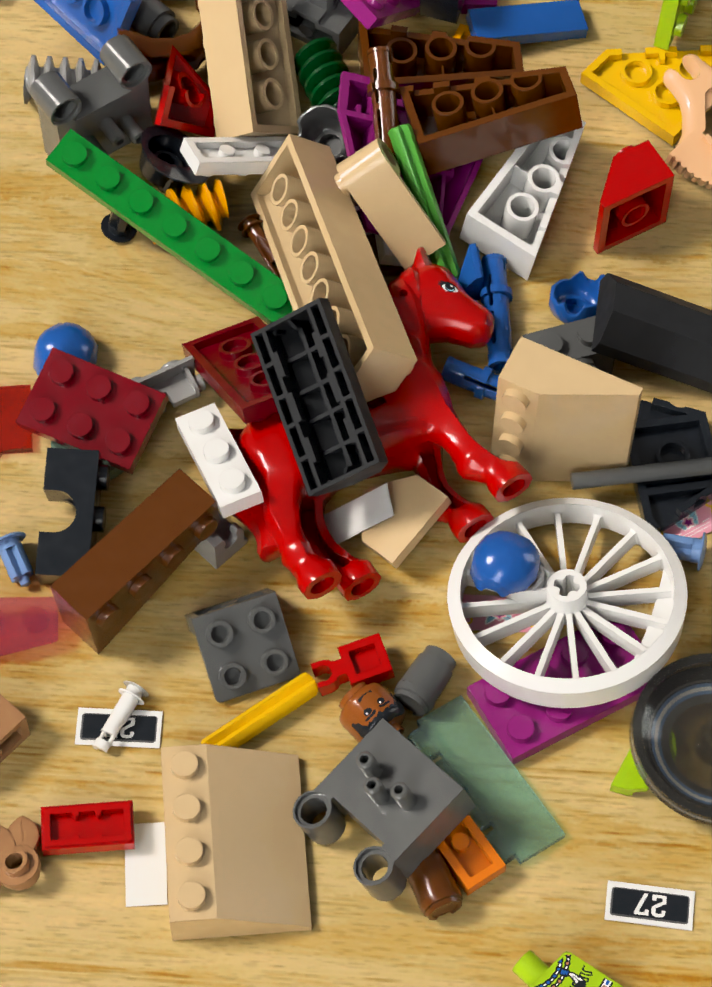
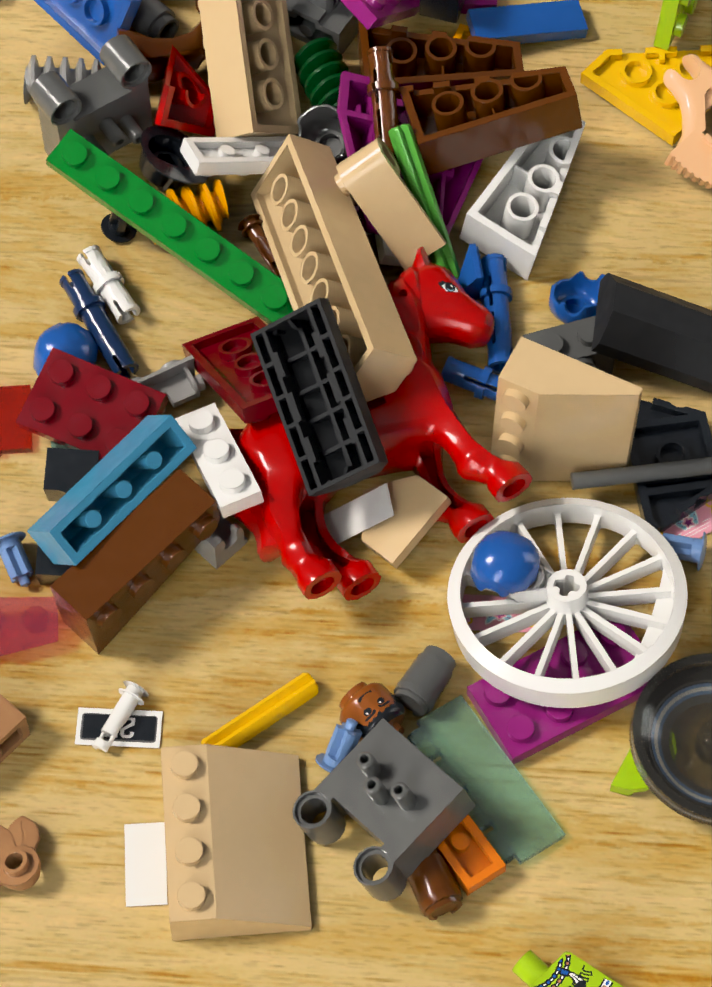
(87, 828): red plate -> none
(91, 311): none -> dark blue pin
(108, 284): none -> white pin
(112, 489): none -> dark azure brick
(244, 644): dark grey bracket -> none
(341, 744): none -> medium blue piece
(359, 662): red plate -> none
(633, 196): red slope -> none
(649, 905): sticker -> none

